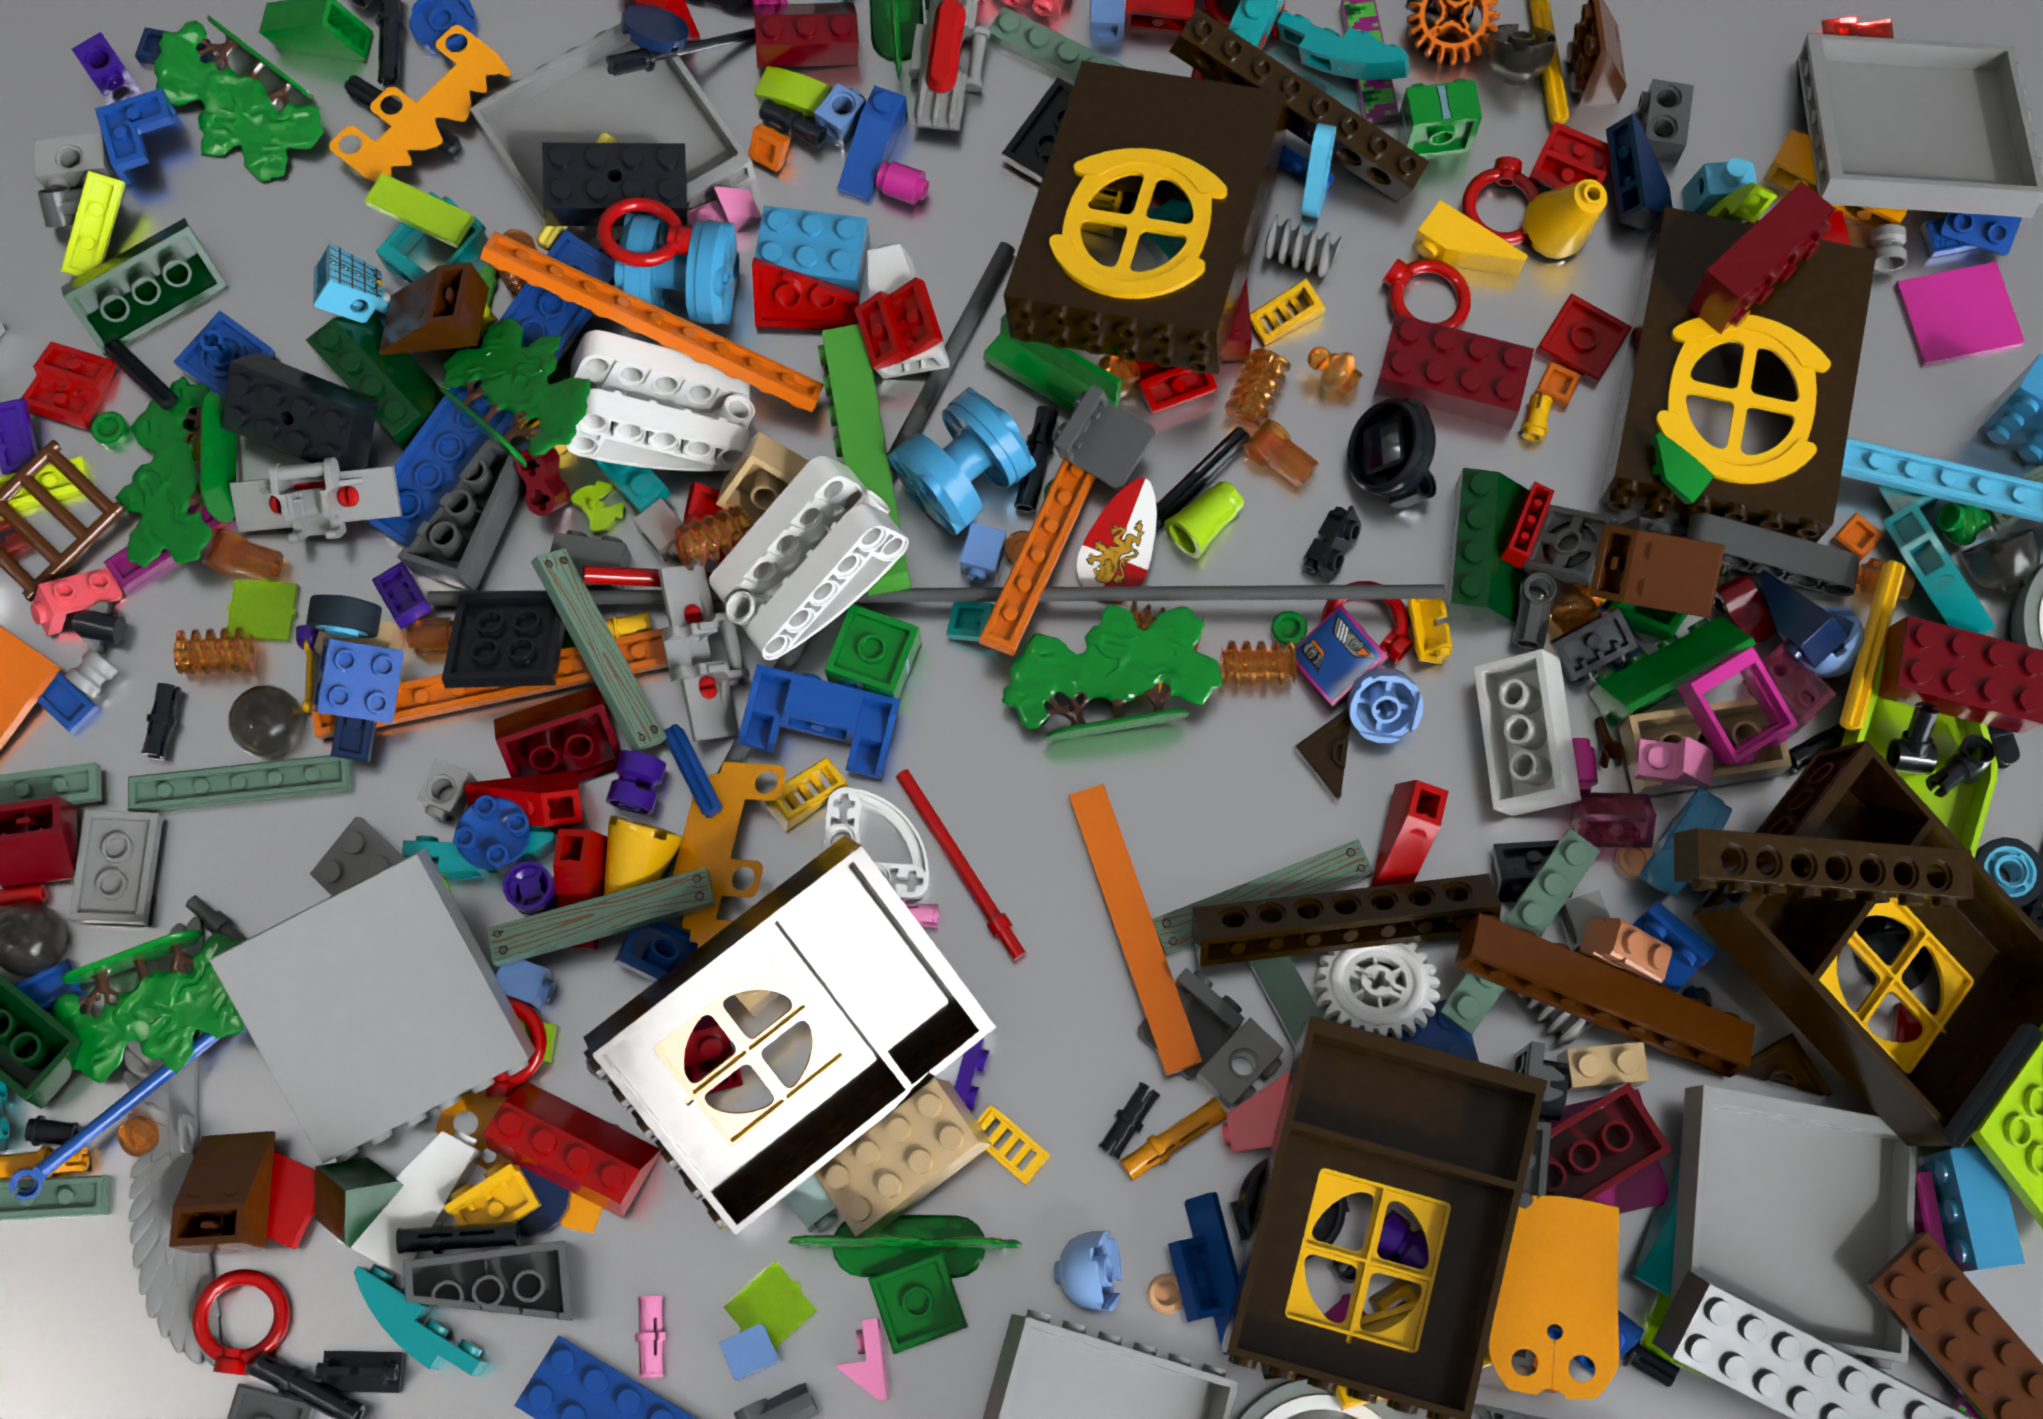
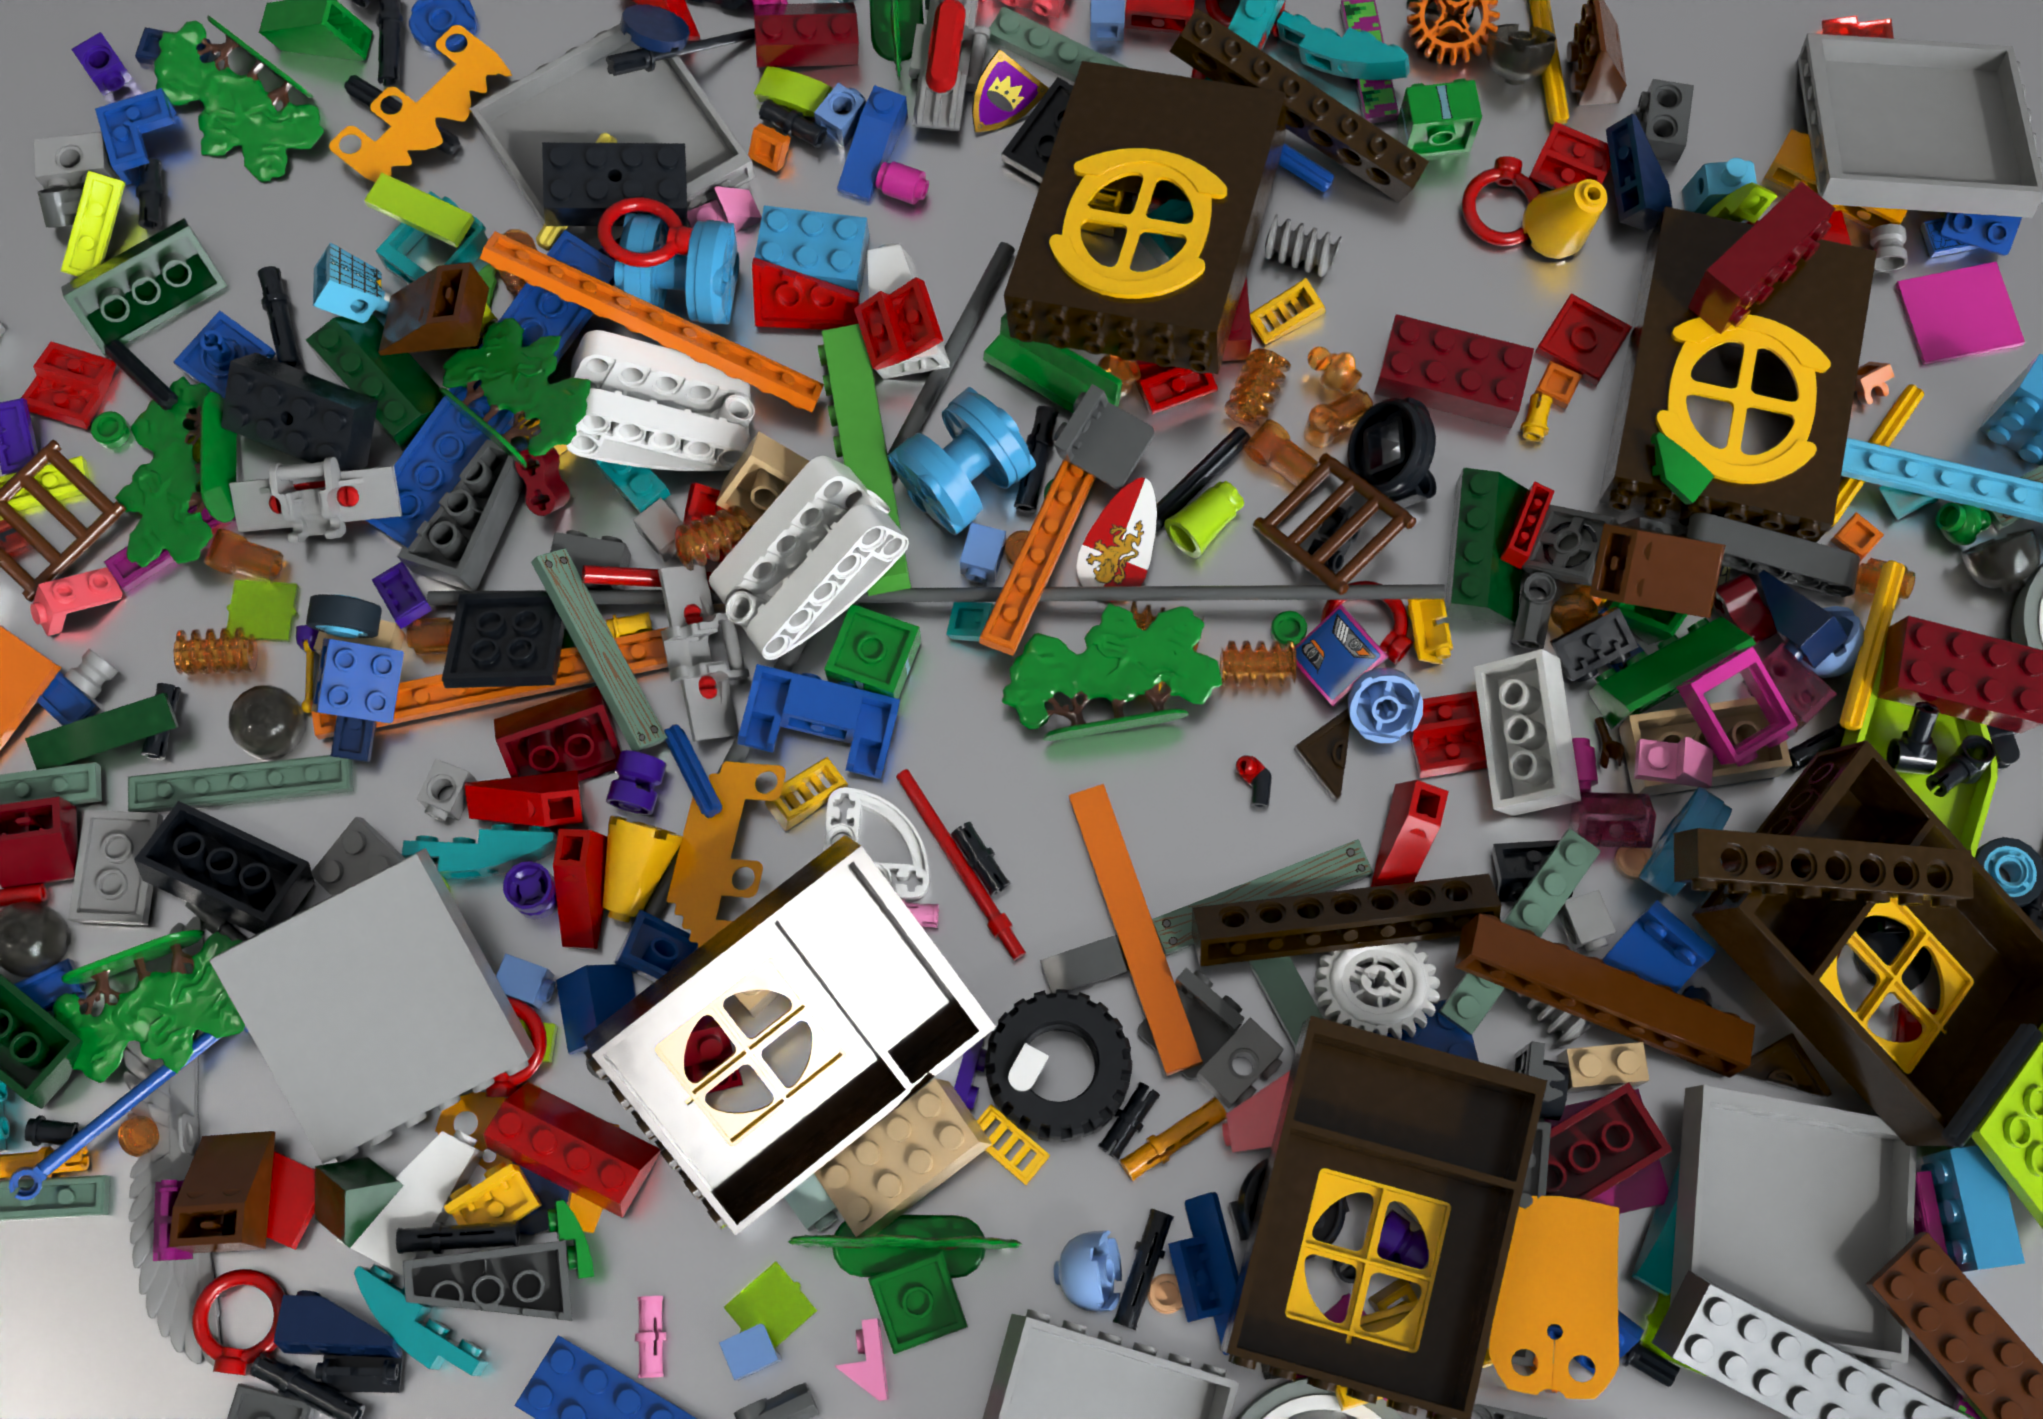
(99, 626): black piece -> none
(102, 732): none -> dark green slope
(150, 194): none -> black pin
(165, 1197): none -> magenta hinge
(224, 870): none -> black brick
(276, 305): none -> black pin
(320, 1327): none -> dark blue slope
(492, 833): blue dish -> none
(564, 1222): none -> green slope
(590, 998): none -> blue slope
(600, 517): lime piece -> none
(601, 917): sand green tile -> none
(980, 858): none -> black pin
(1004, 93): none -> shield
(1027, 1068): none -> white piece
(1085, 965): none -> dark grey slope
(1111, 1057): none -> black tyre
(1158, 1225): none -> black pin
(1257, 777): none -> arm
(1315, 562): none -> reddish brown bar
(1318, 170): medium azure beam -> none
(1338, 416): none -> clear orange piece
(1401, 274): red piece -> none
(1449, 736): none -> red slope
(1465, 243): yellow slope -> none
(1626, 948): nougat brick -> none
(1872, 376): none -> orange tile
(1883, 436): none -> yellow axle
(1937, 571): teal slope -> none

